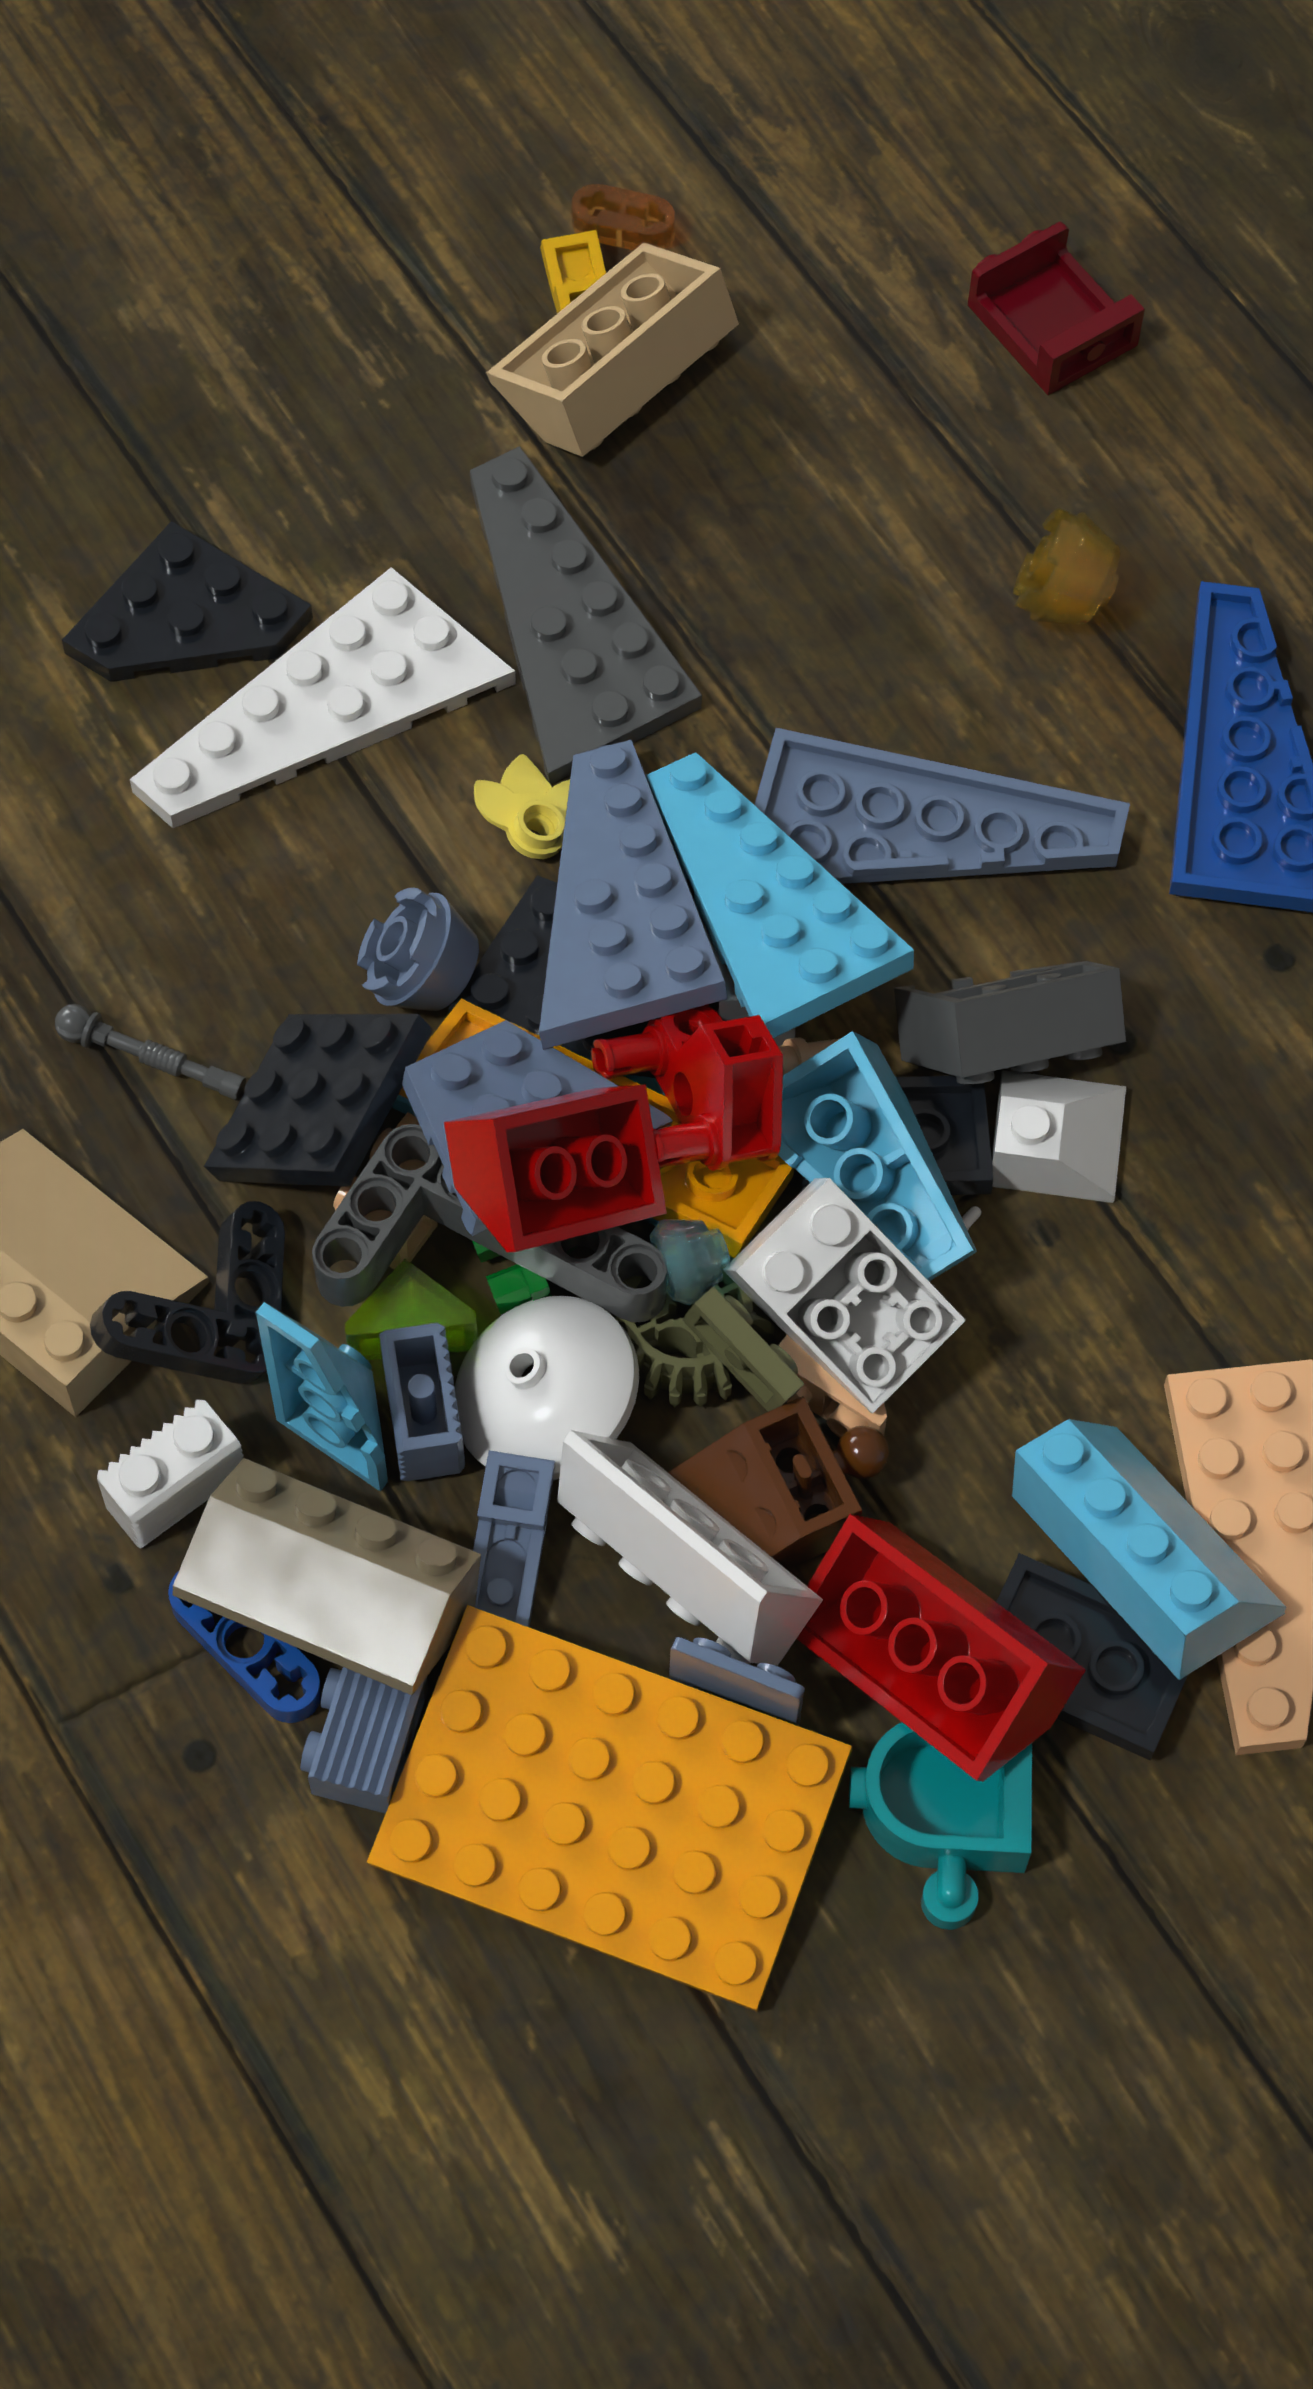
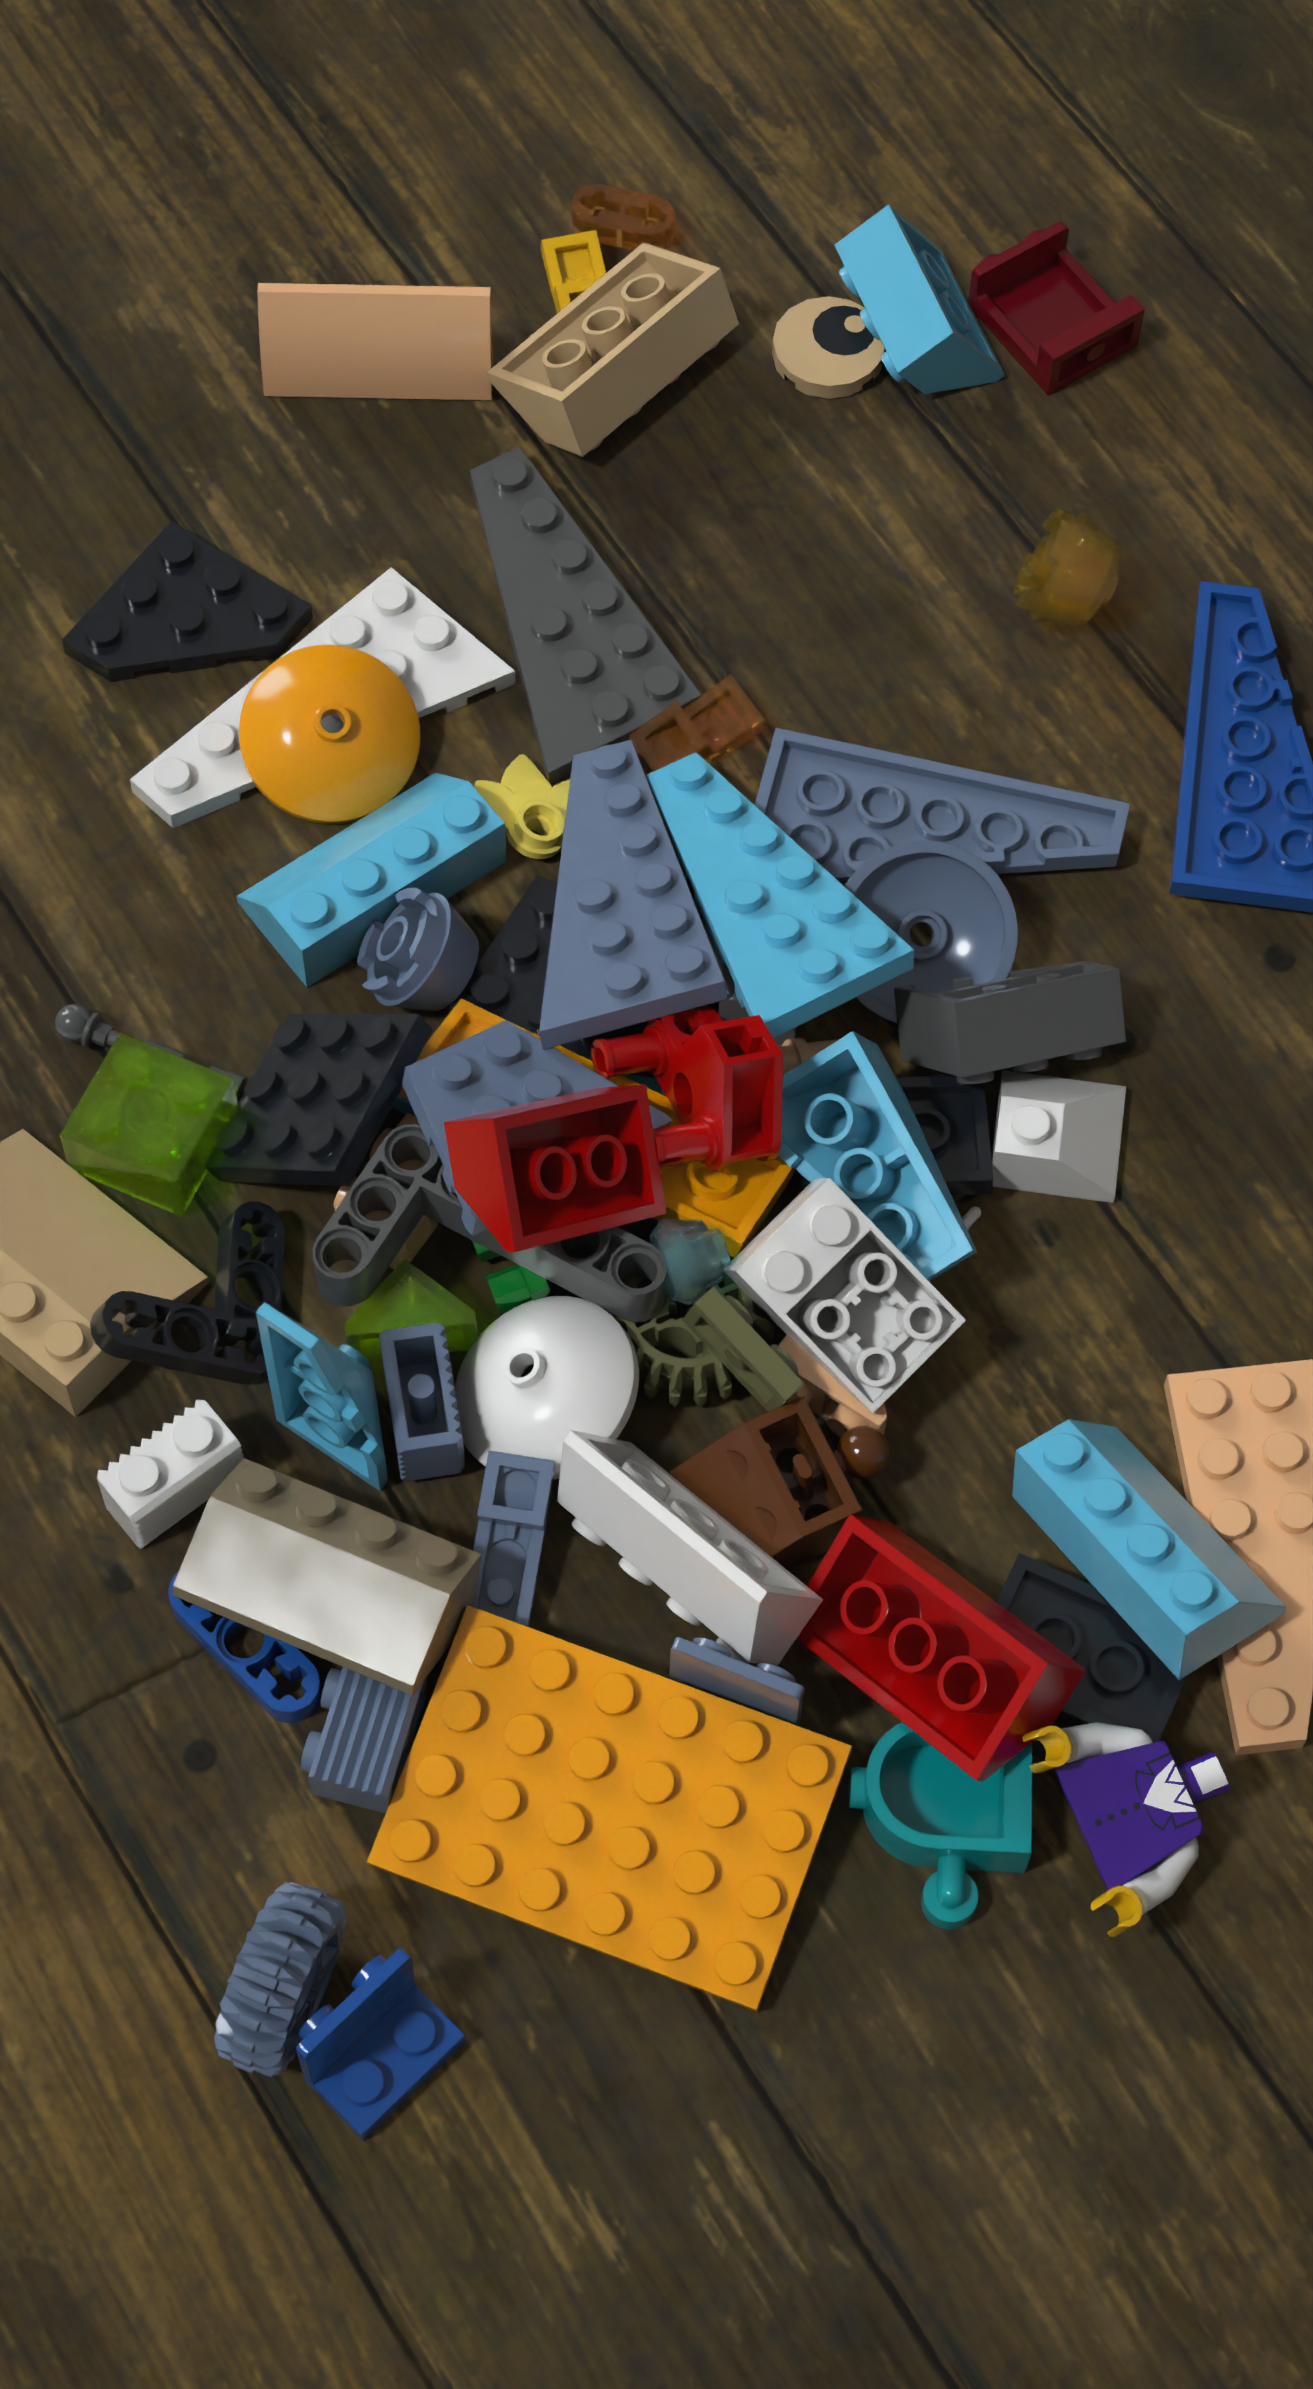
(149, 1124): none -> clear neon green brick
(279, 1978): none -> sand blue gear
(321, 772): none -> light orange dish
(324, 901): none -> medium azure slope
(375, 341): none -> light nougat slope
(376, 2044): none -> blue bracket
(708, 726): none -> clear orange slope
(826, 348): none -> tan tile
(915, 306): none -> medium azure slope
(959, 901): none -> sand blue dish
(1131, 1809): none -> torso

